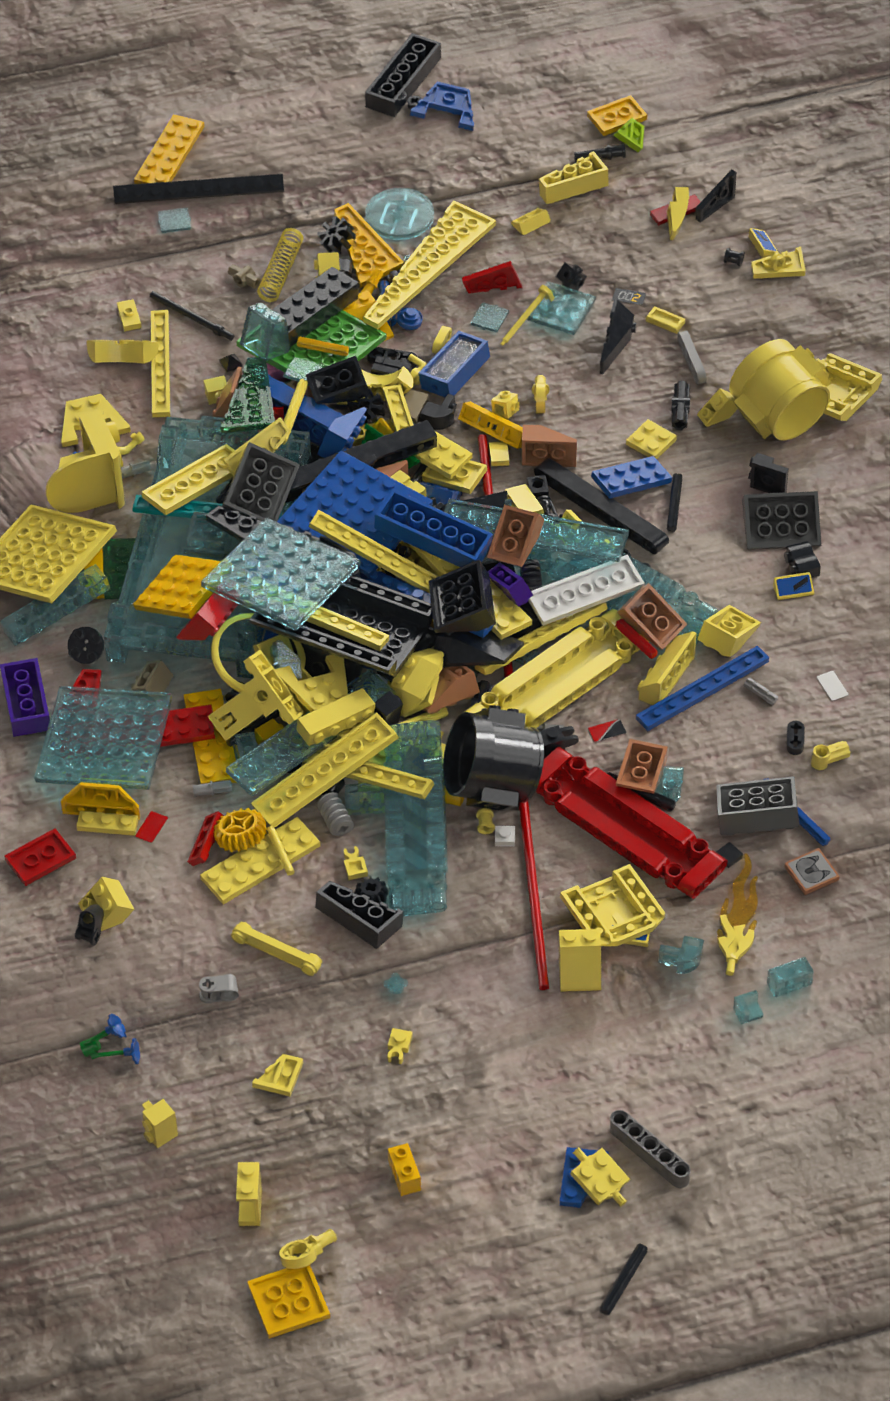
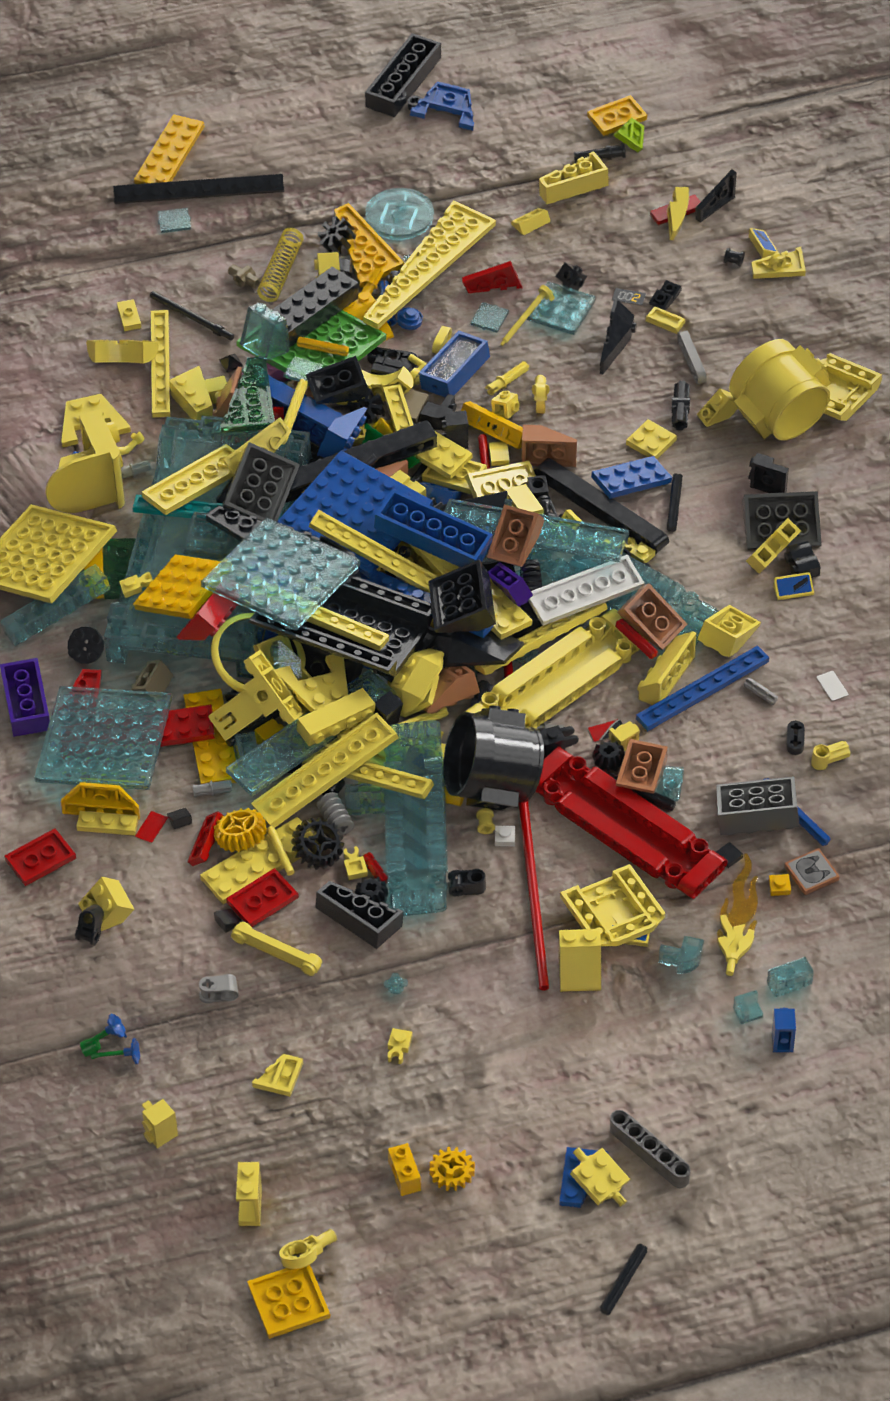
(134, 585): none -> light yellow plate
(180, 818): none -> black slope
(191, 393): none -> light yellow wedge
(226, 919): none -> black slope
(262, 897): none -> red plate
(320, 830): none -> black gear
(374, 867): none -> red axle
(452, 1168): none -> yellow gear
(456, 427): none -> black brick
(468, 882): none -> black piece
(499, 478): none -> light yellow wing
(502, 381): none -> light yellow axle
(608, 755): none -> black gear
(624, 733): none -> light yellow brick
(640, 551): none -> light yellow plate
(666, 295): none -> black slope
(773, 546): none -> light yellow arch
(779, 885): none -> yellow plate
(783, 1030): none -> blue brick

